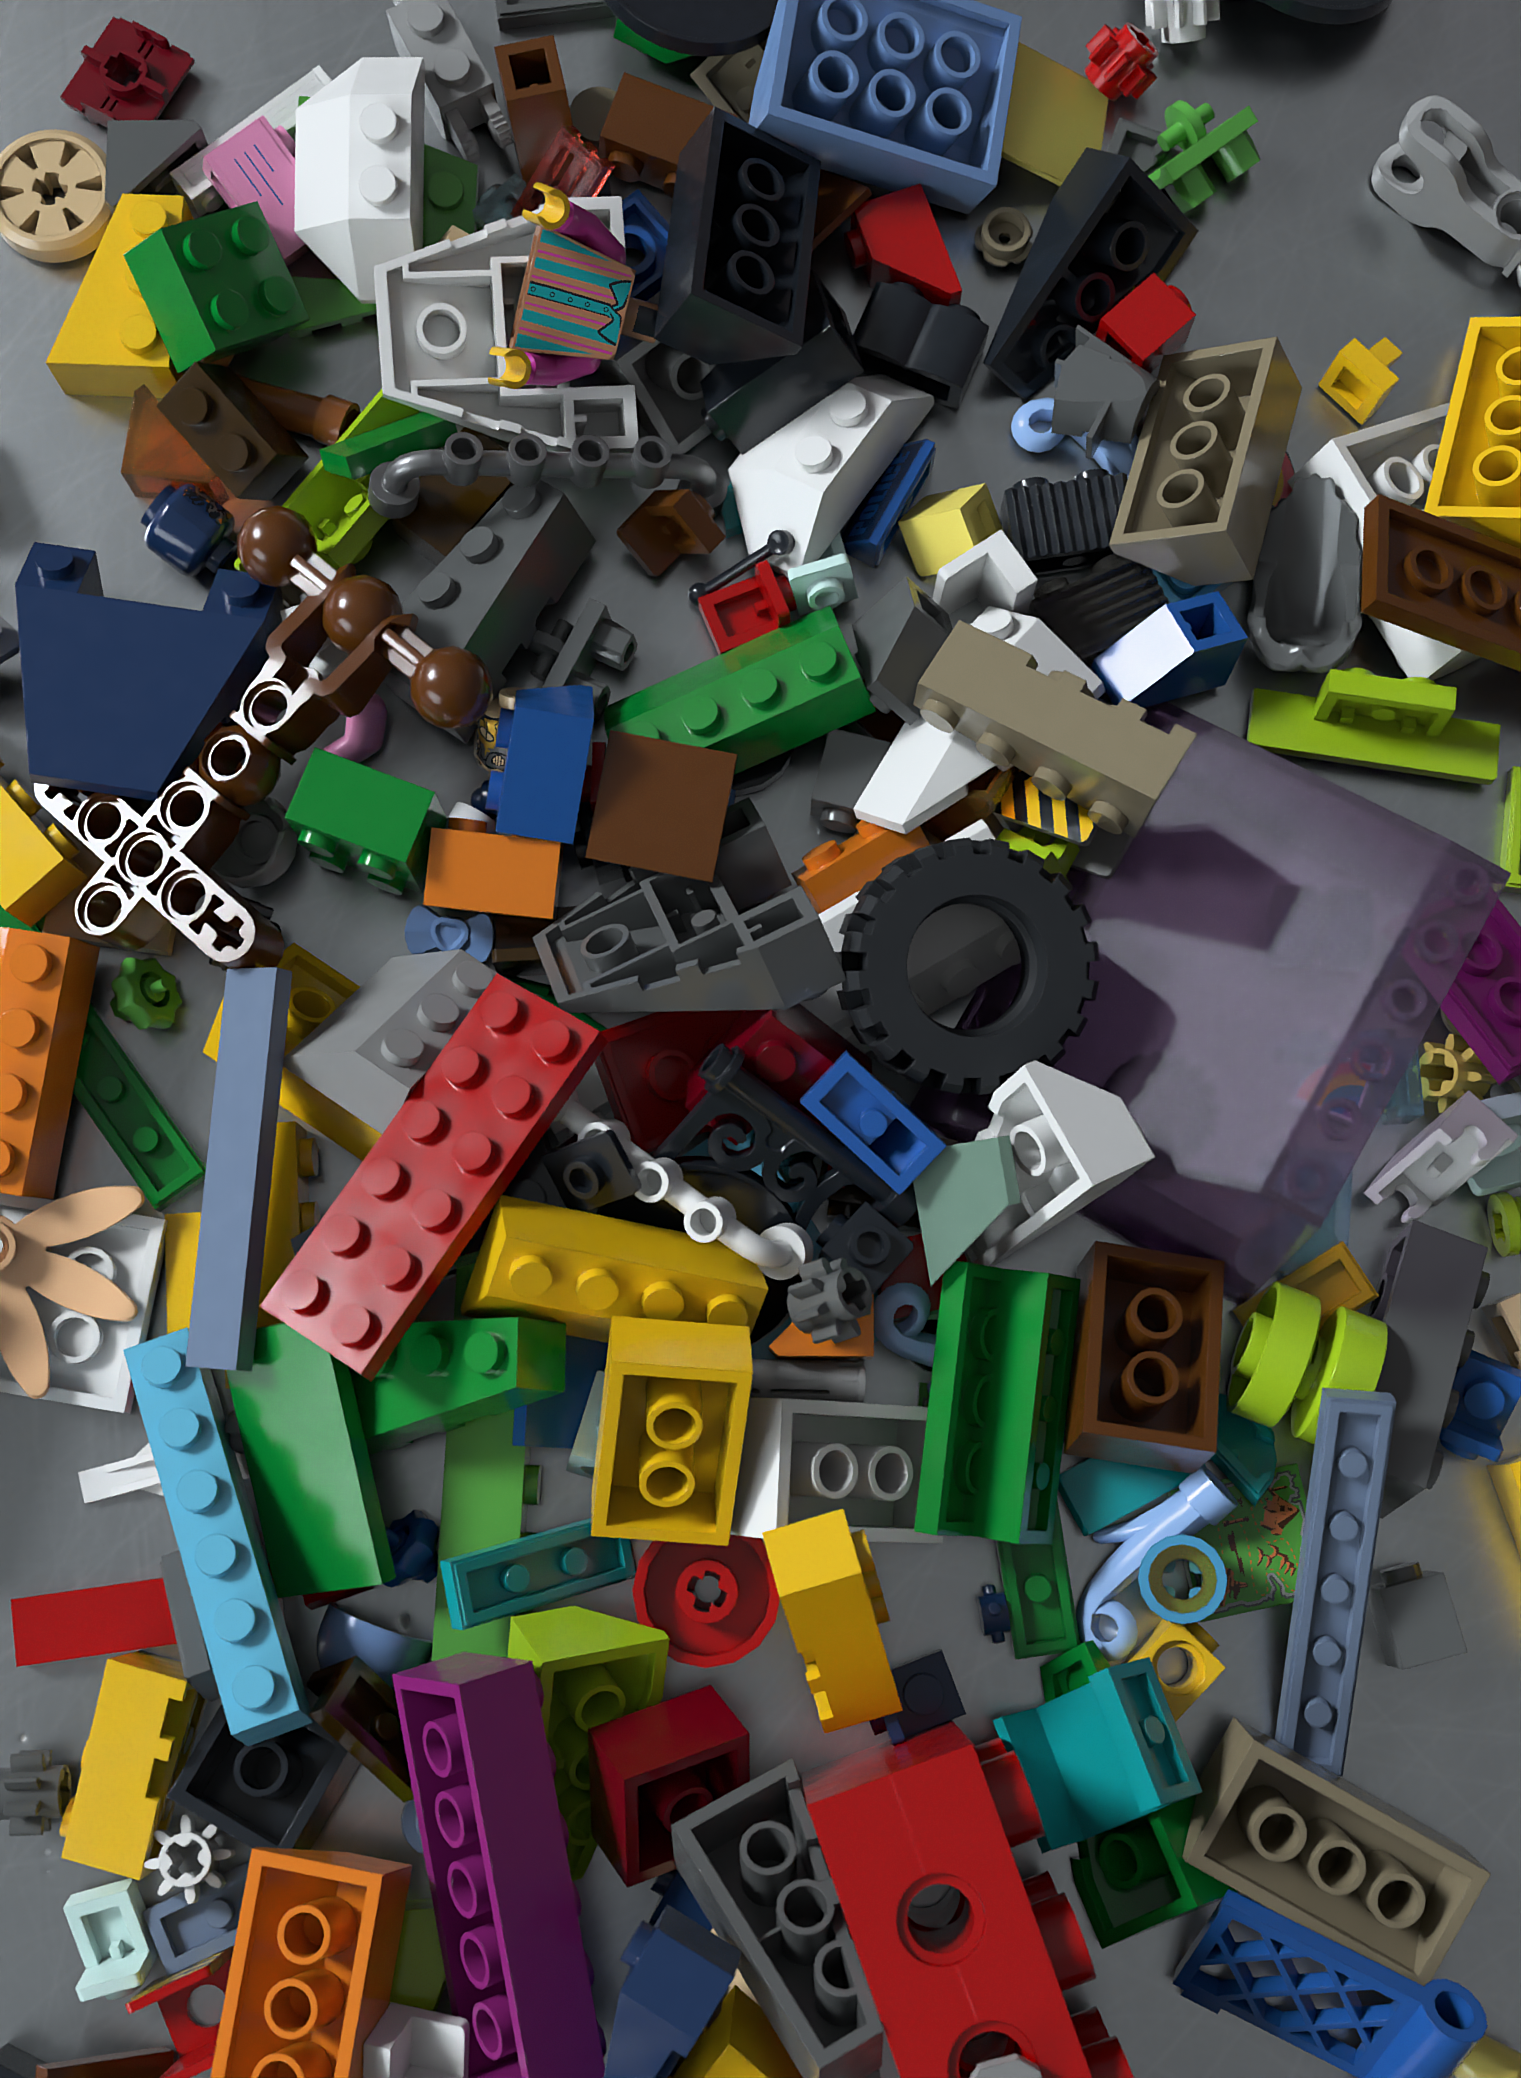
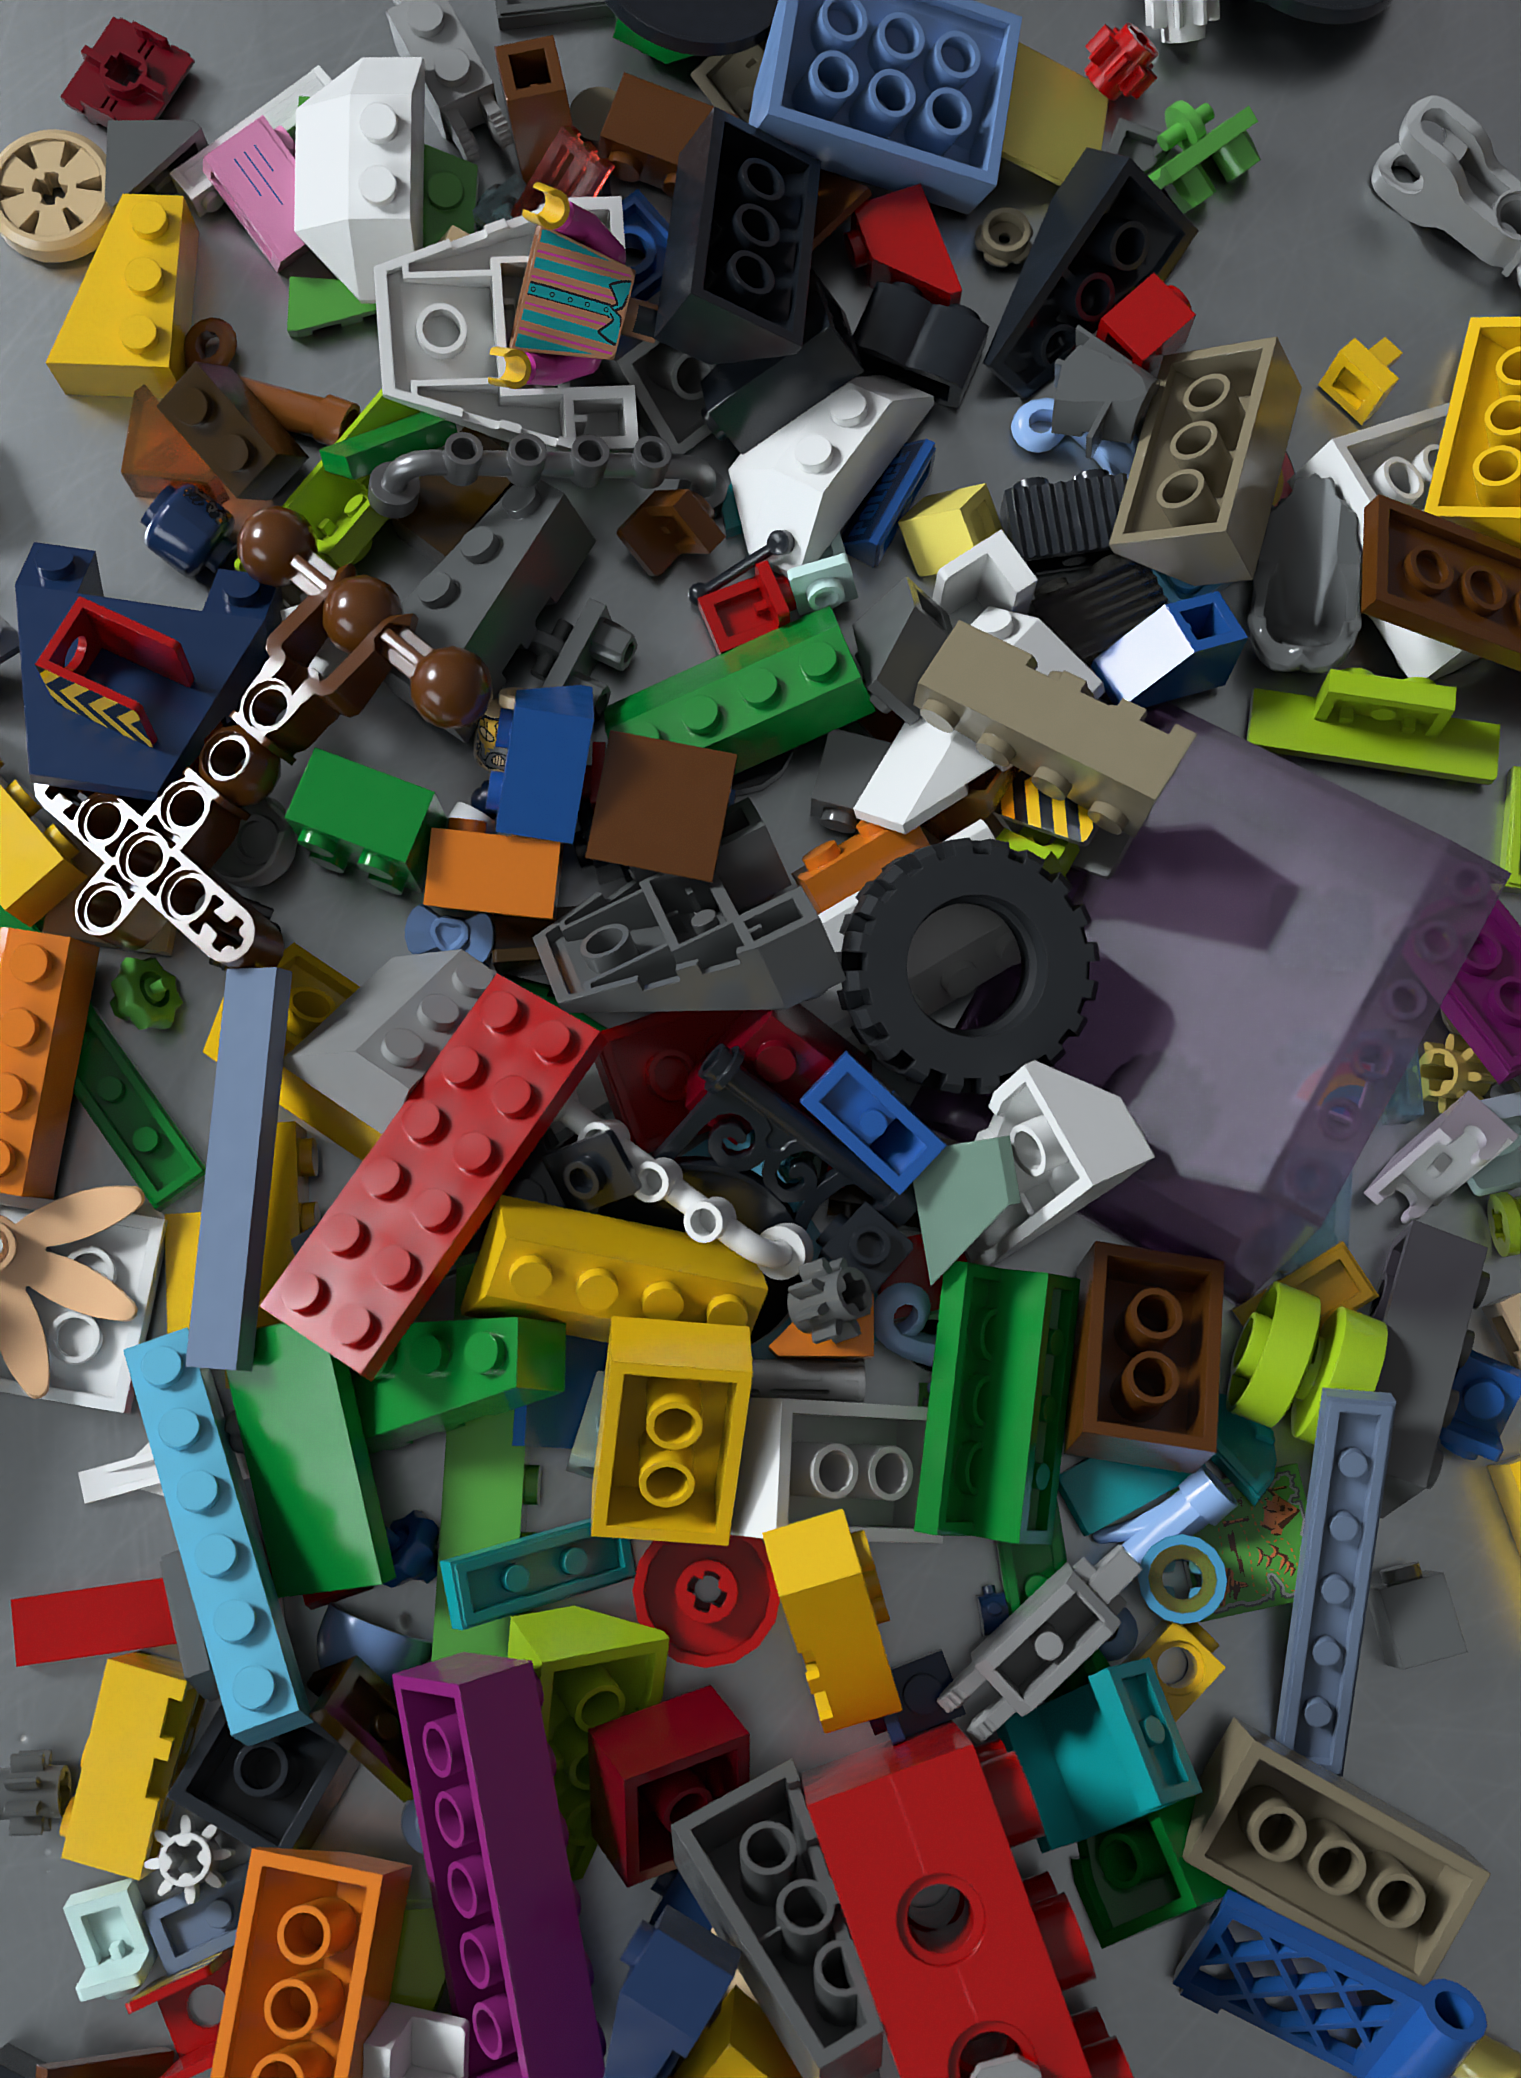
(98, 629): none -> red piece
(216, 285): green brick -> none
(362, 732): bright pink arm -> none
(1044, 1640): none -> light grey hinge

